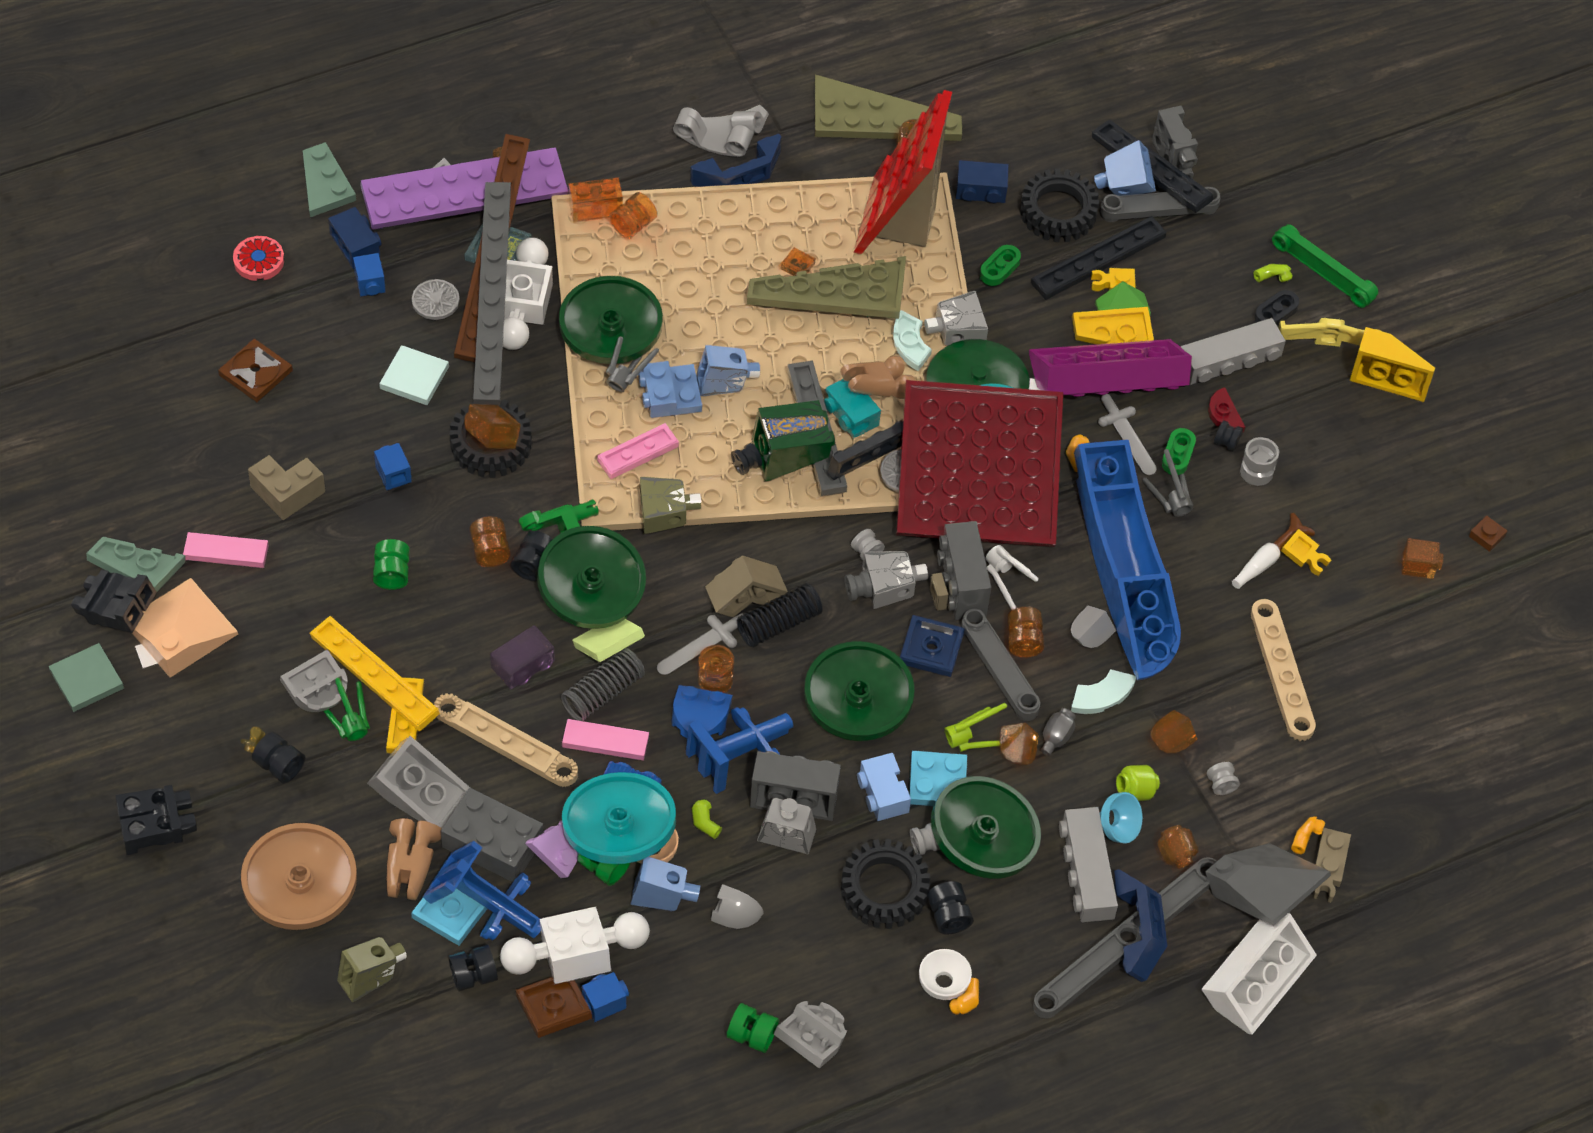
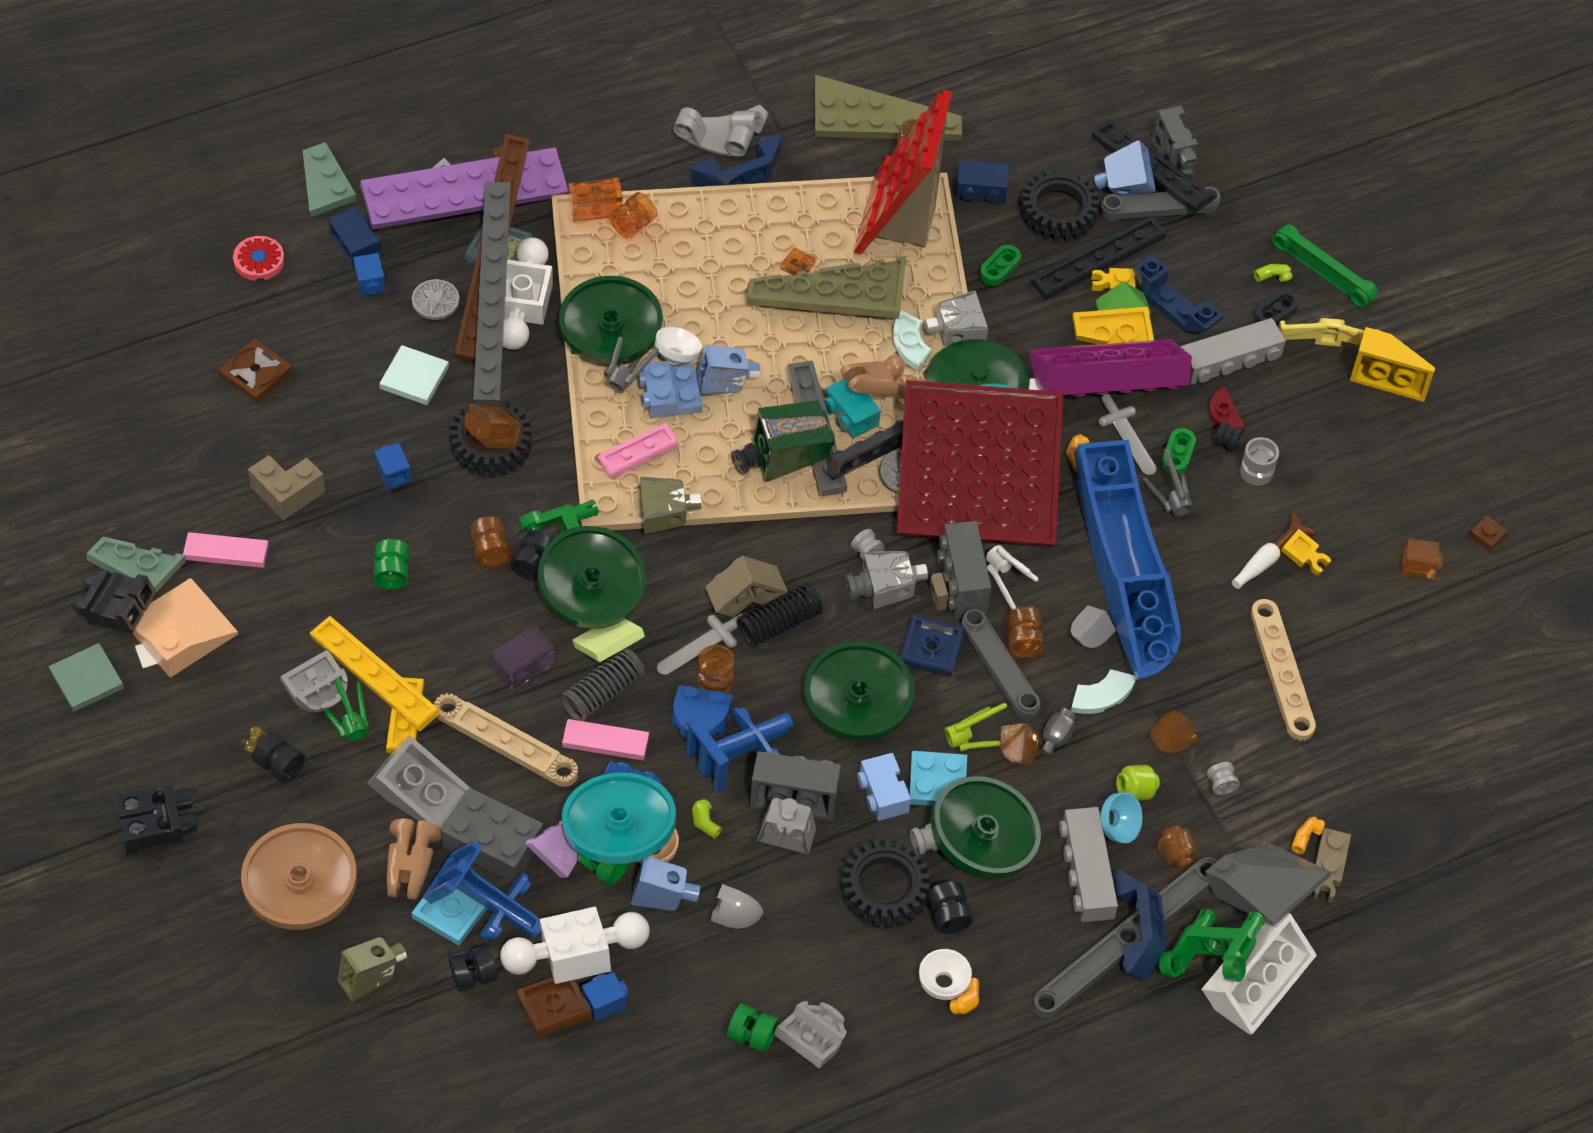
(677, 345): none -> white piece
(1153, 280): none -> dark blue slope
(1199, 939): none -> green connector

